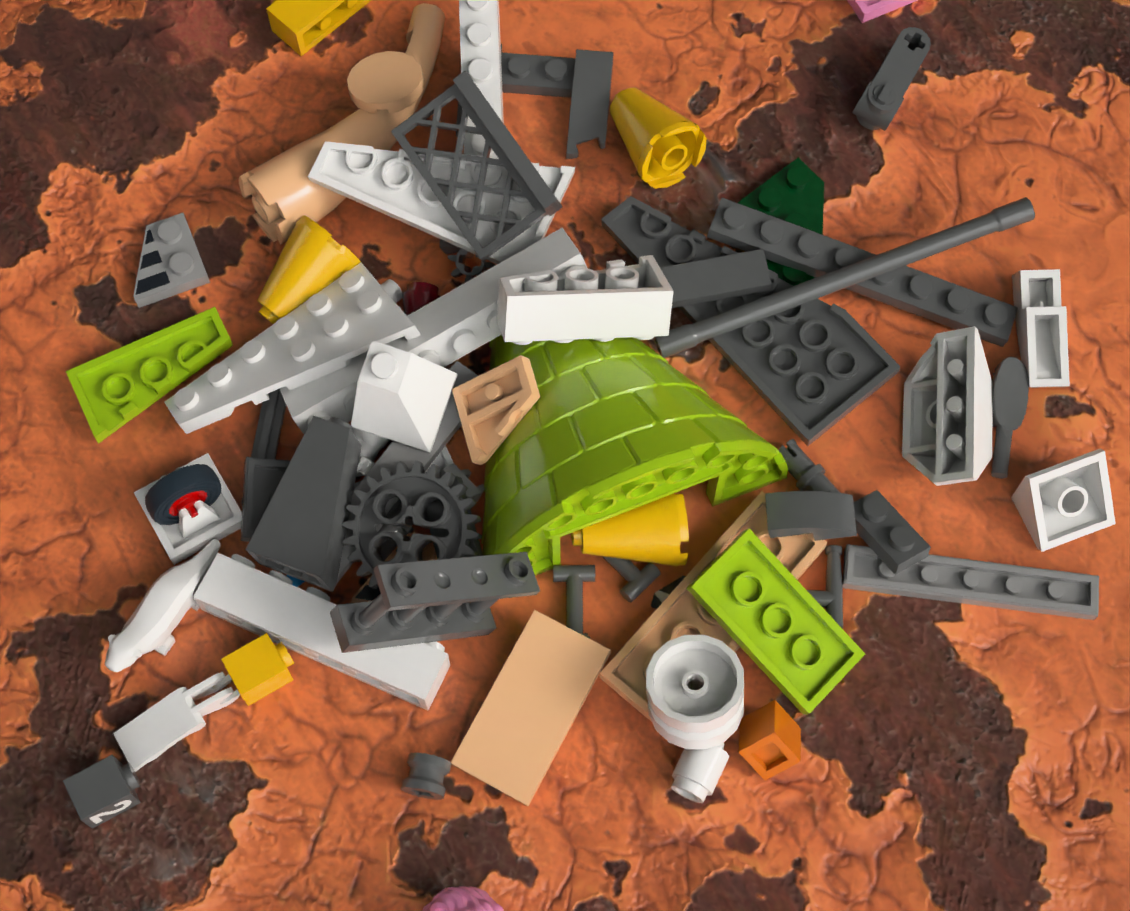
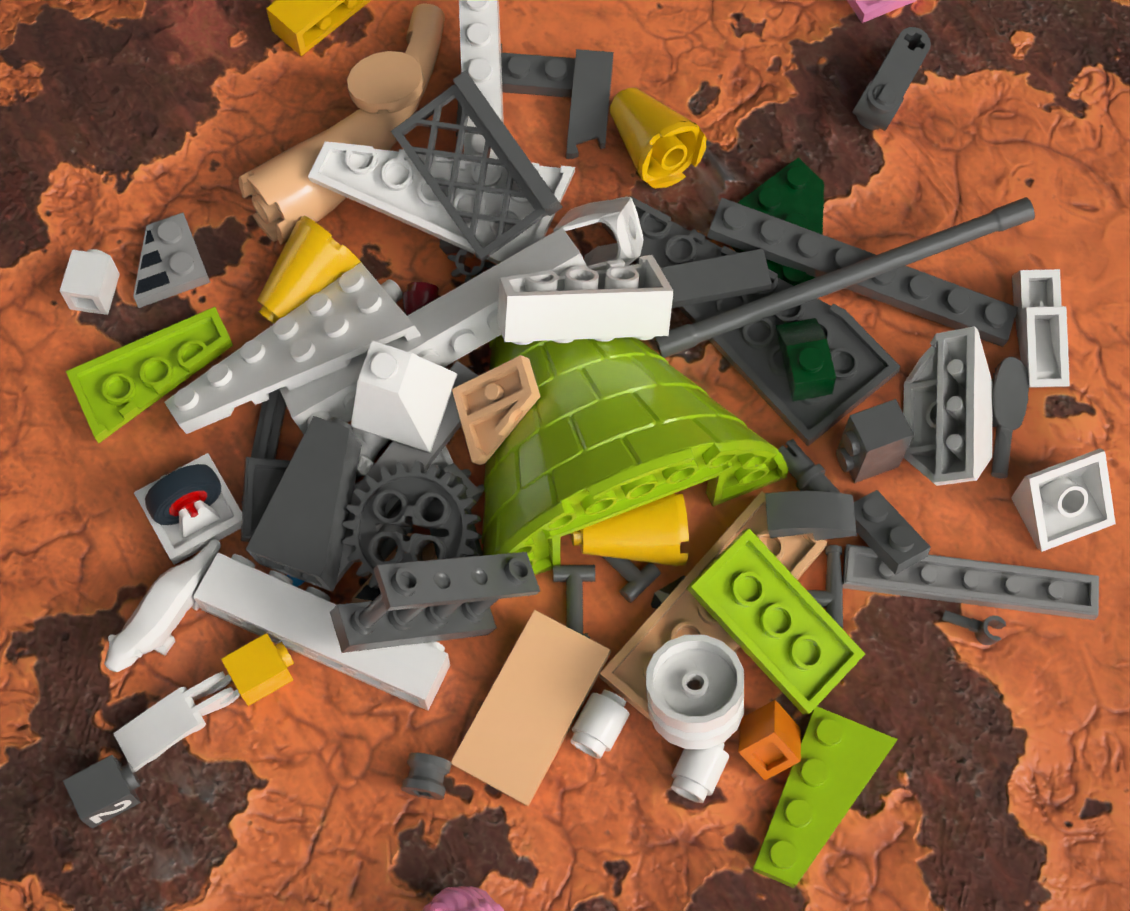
(90, 281): none -> white brick
(599, 723): none -> white brick
(621, 218): none -> white piece
(806, 359): none -> dark green slope
(819, 791): none -> lime wing
(874, 441): none -> dark grey brick
(979, 627): none -> dark grey hand

